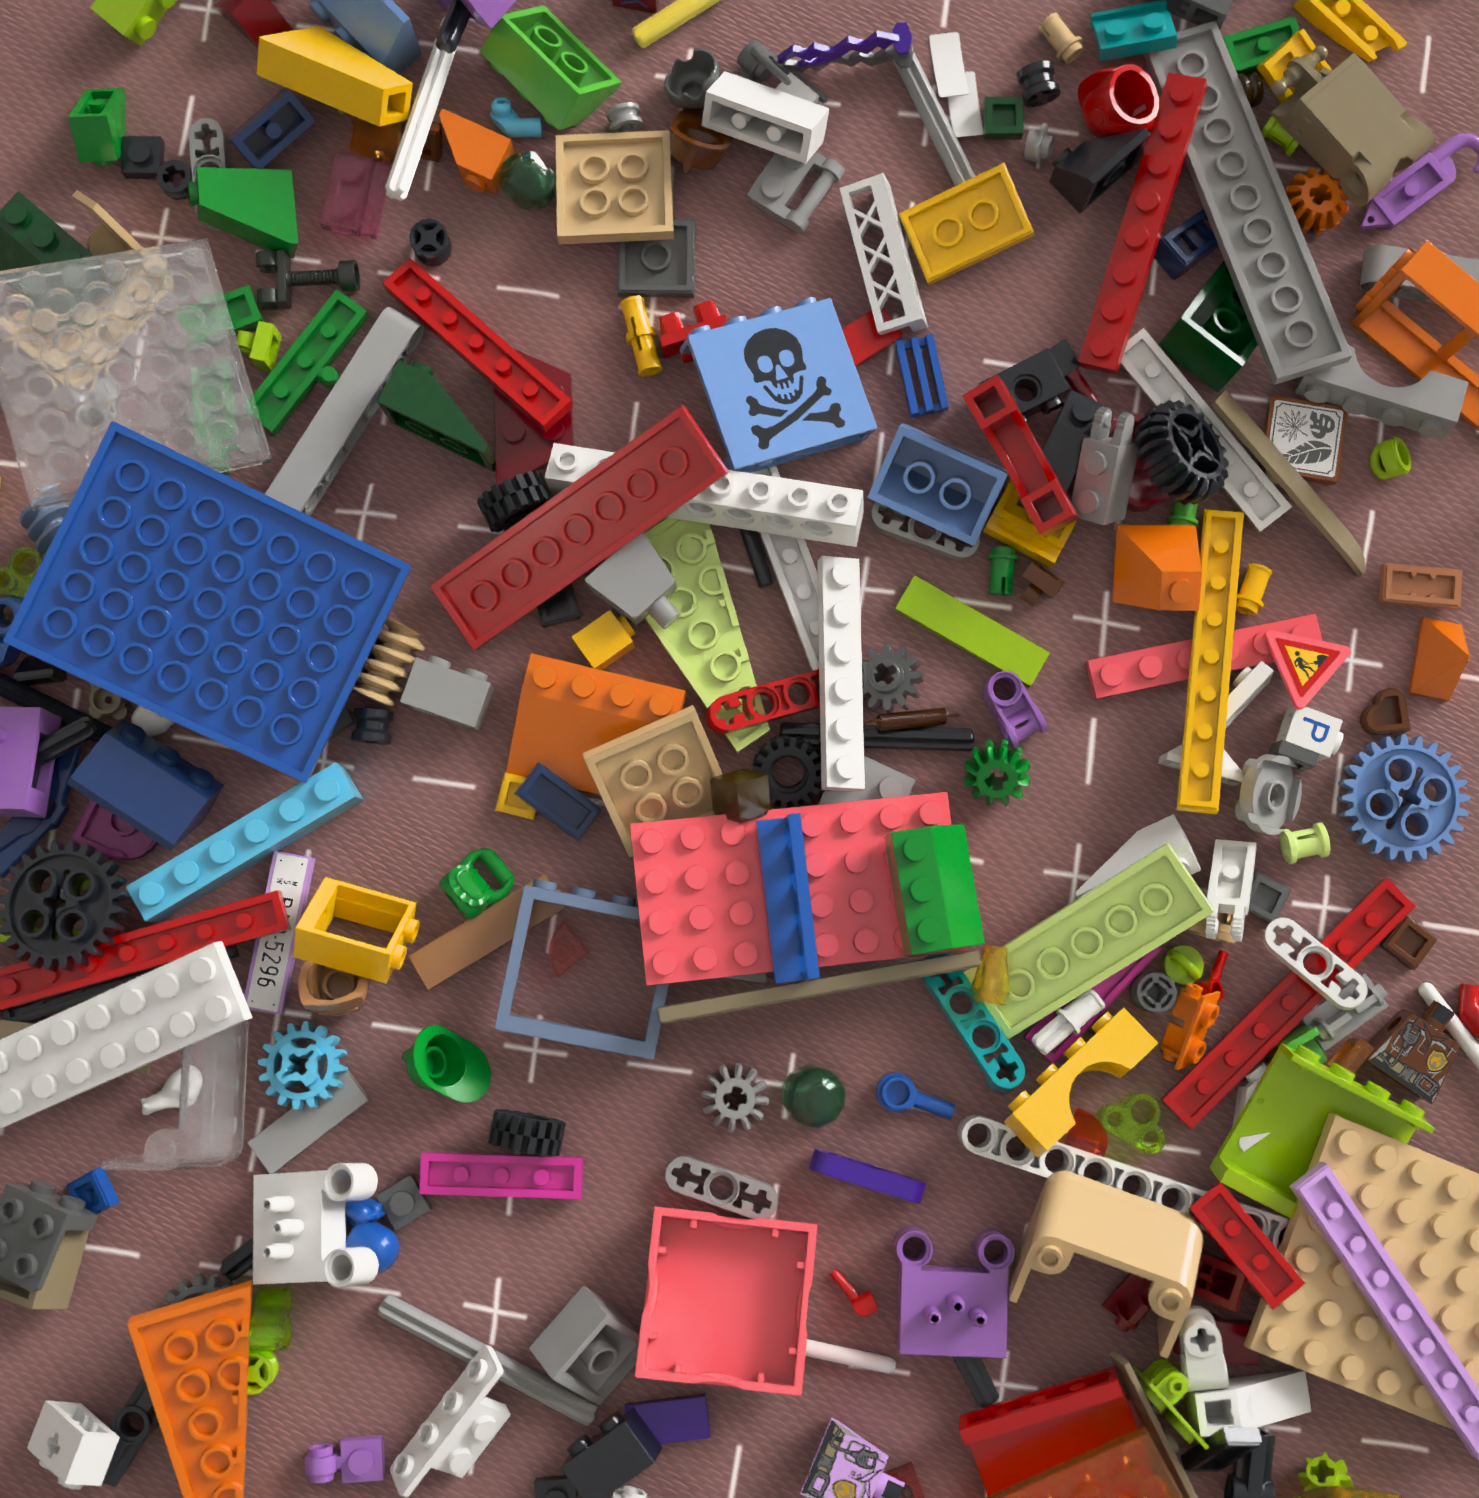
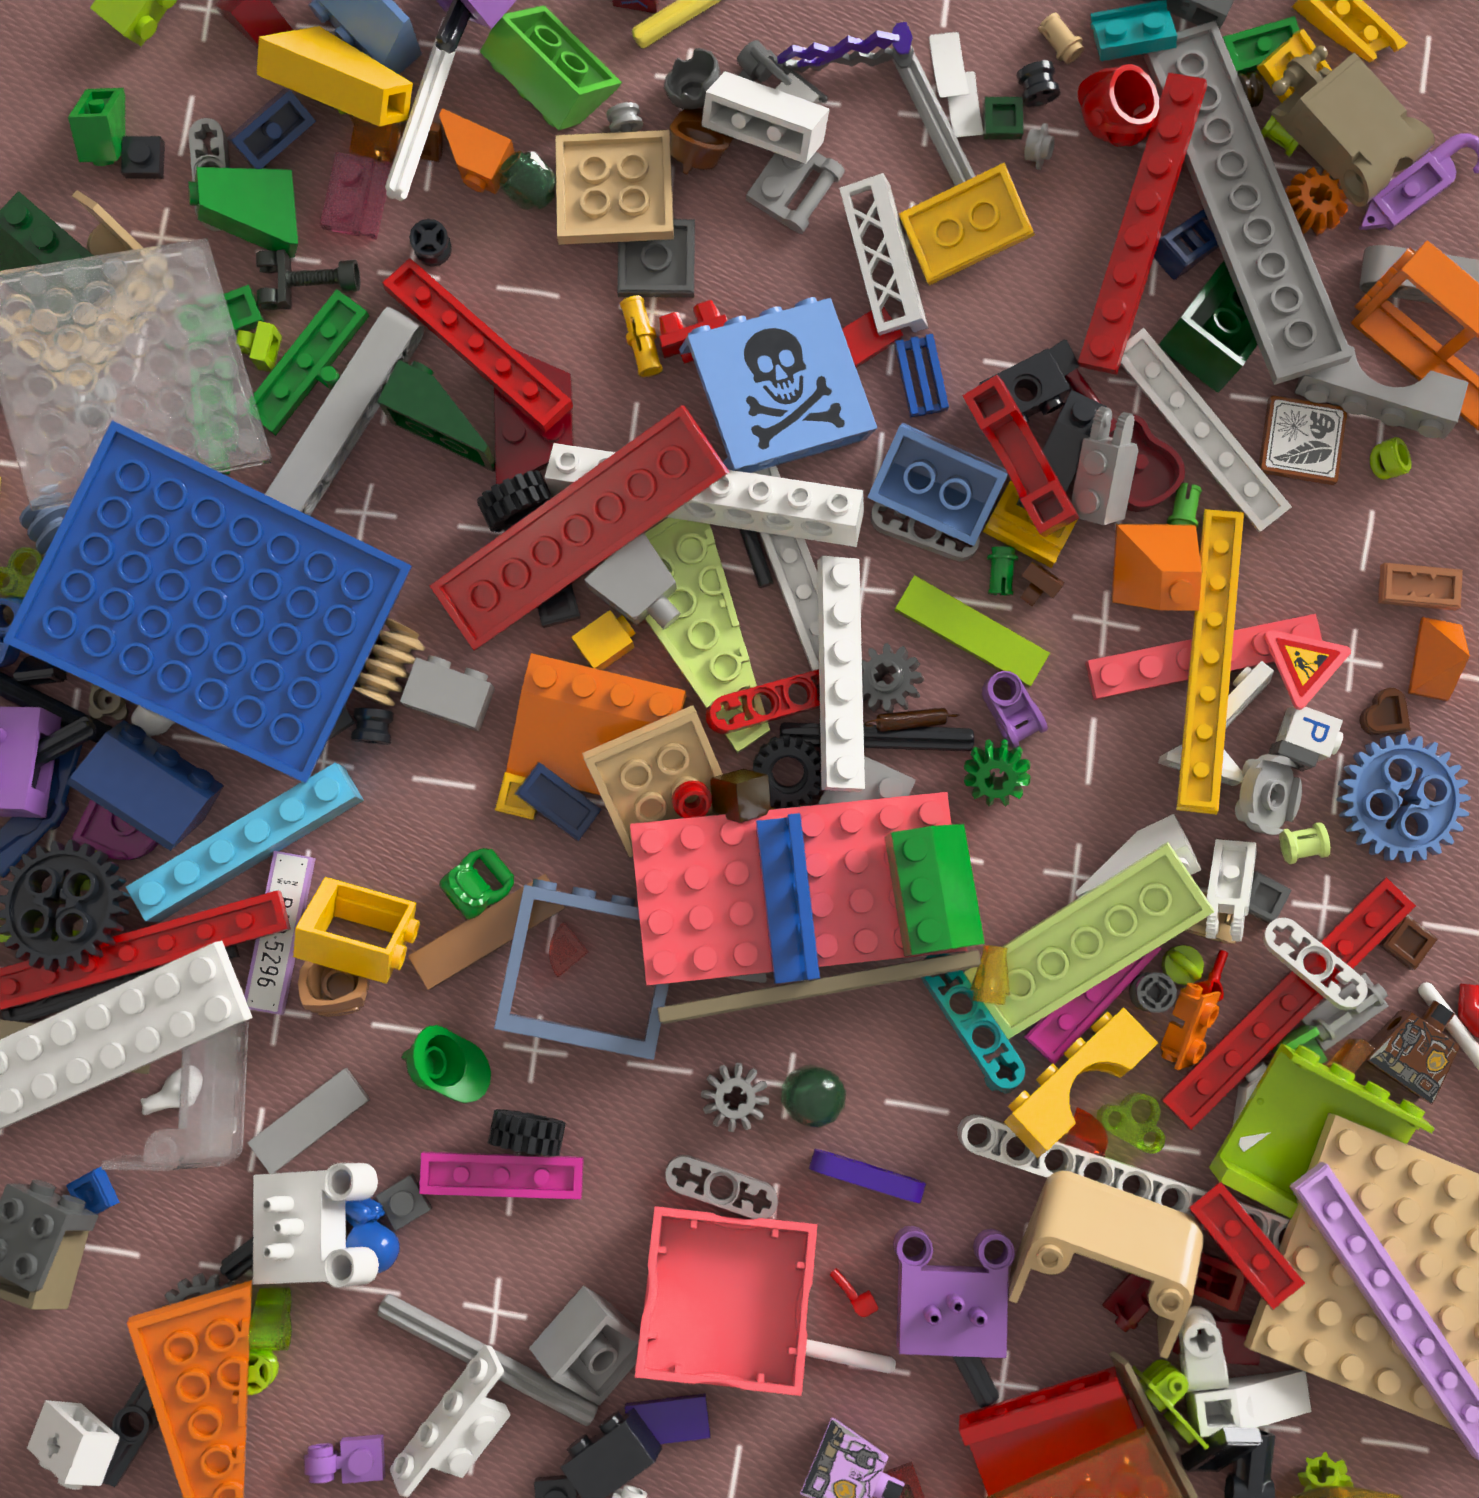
(164, 175): black bush -> none
(291, 1053): medium azure gear -> none
(510, 123): medium azure arm -> none
(694, 809): none -> red plate
(897, 1093): blue plate -> none
(1068, 1021): white axle -> none
(1095, 166): black slope -> none
(1181, 452): black gear -> none
(1252, 589): yellow pin -> none
(1284, 474): dark tan piece -> none

